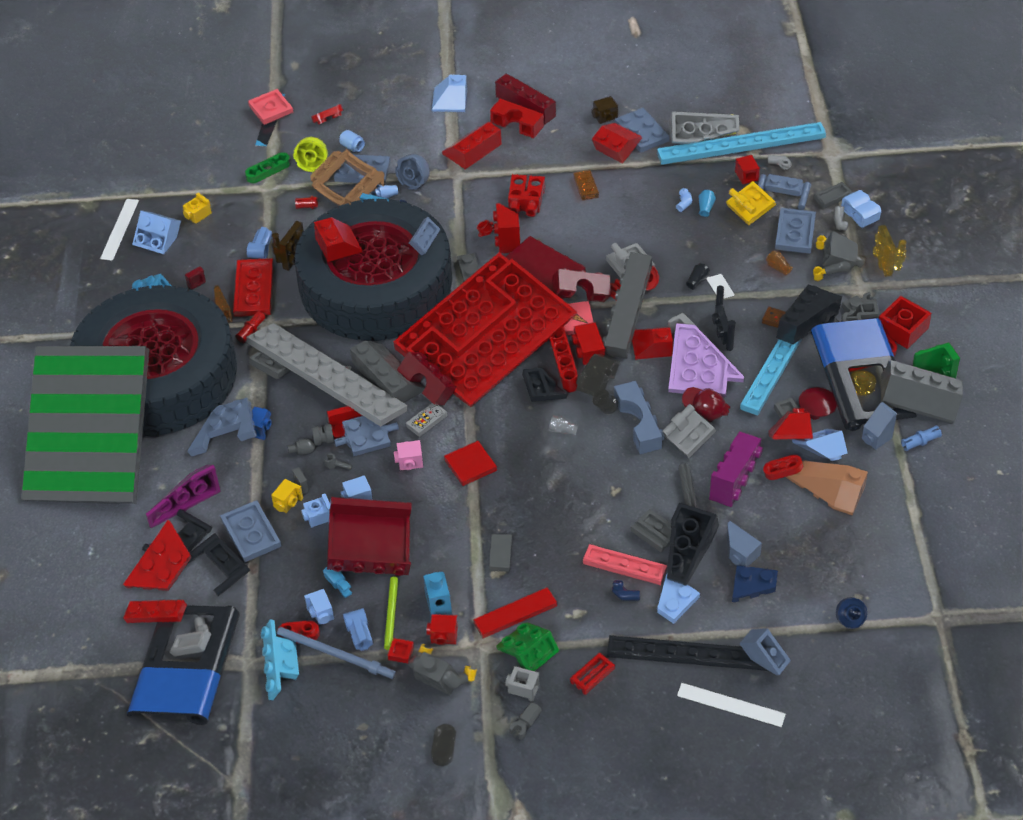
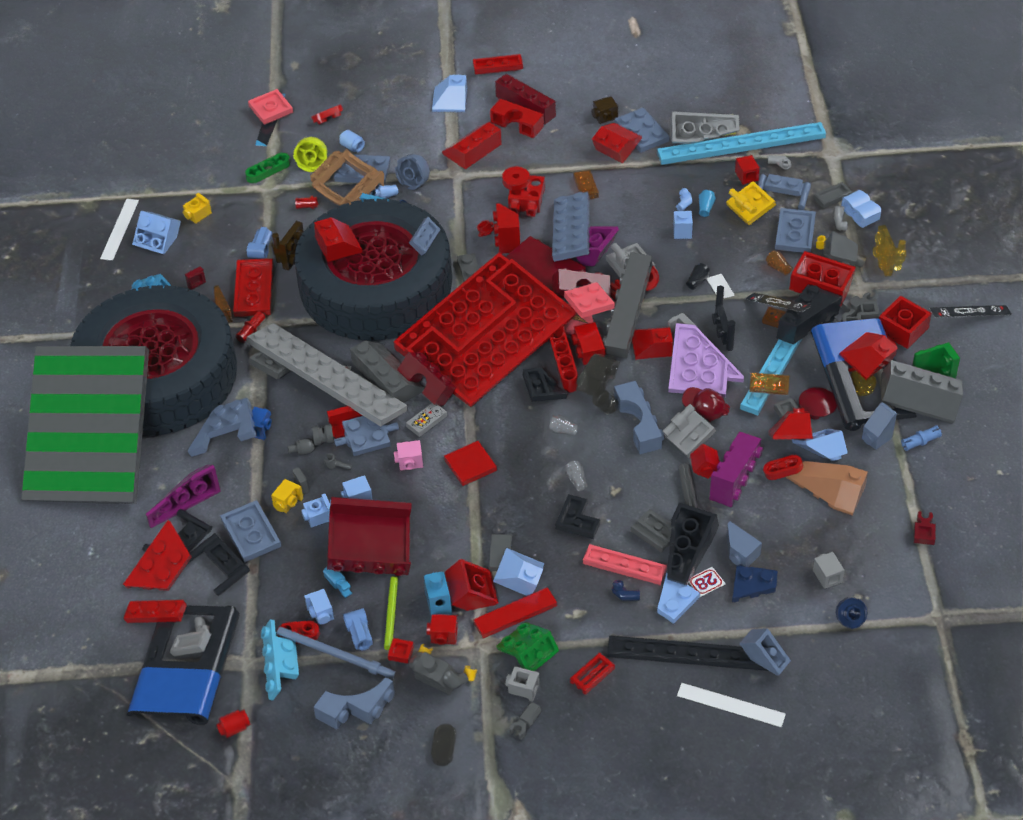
(233, 723): none -> red brick
(367, 706): none -> sand blue arch
(470, 586): none -> red slope
(497, 64): none -> red plate
(516, 178): none -> red piece
(518, 572): none -> light blue slope
(571, 226): none -> sand blue plate
(572, 518): none -> black plate
(576, 475): none -> clear cone
(589, 300): none -> coral plate
(599, 241): none -> magenta slope
(682, 224): none -> light blue brick
(704, 460): none -> red brick
(706, 581): none -> sticker
(769, 383): none -> clear orange plate
(774, 301): none -> black sticker
(823, 273): none -> red slope
(828, 570): none -> light grey brick
(869, 354): none -> red slope
(924, 531): none -> dark red plate
(970, 311): none -> black sticker

